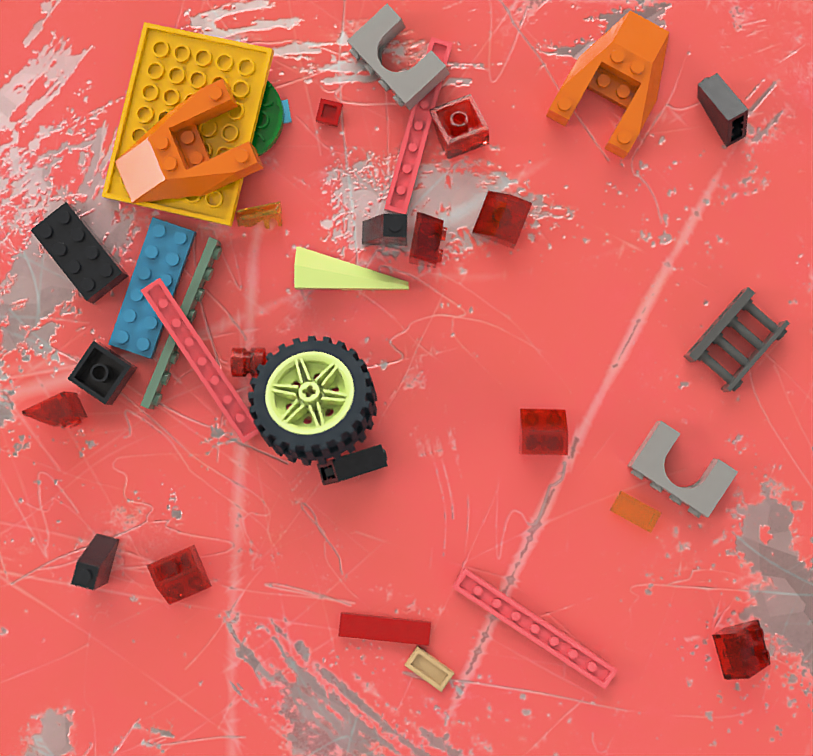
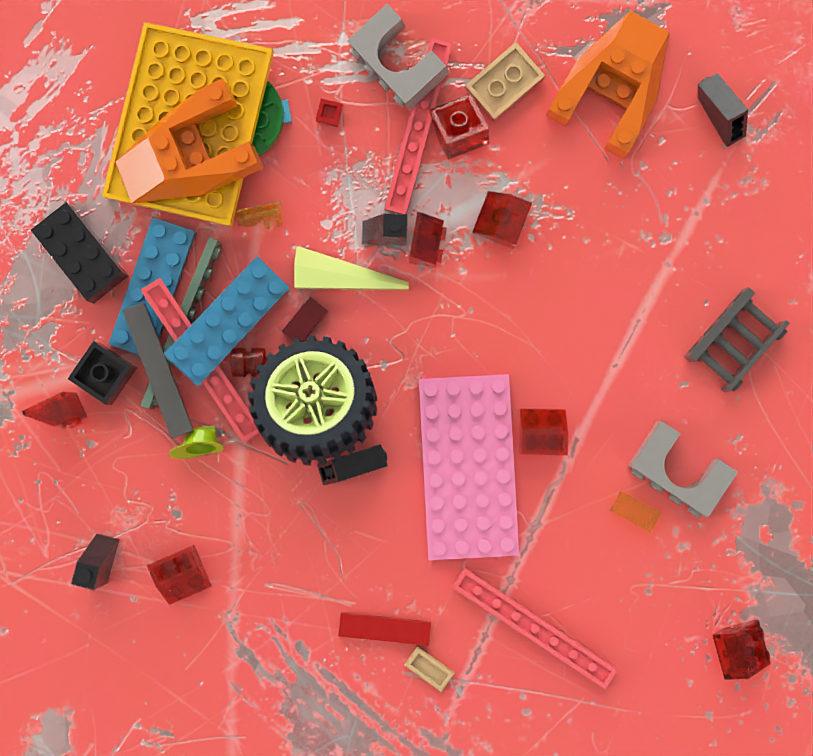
(158, 370): none -> dark grey tile
(197, 443): none -> lime piece
(226, 321): none -> dark azure plate
(305, 320): none -> dark red tile
(468, 467): none -> bright pink plate
(504, 81): none -> tan plate

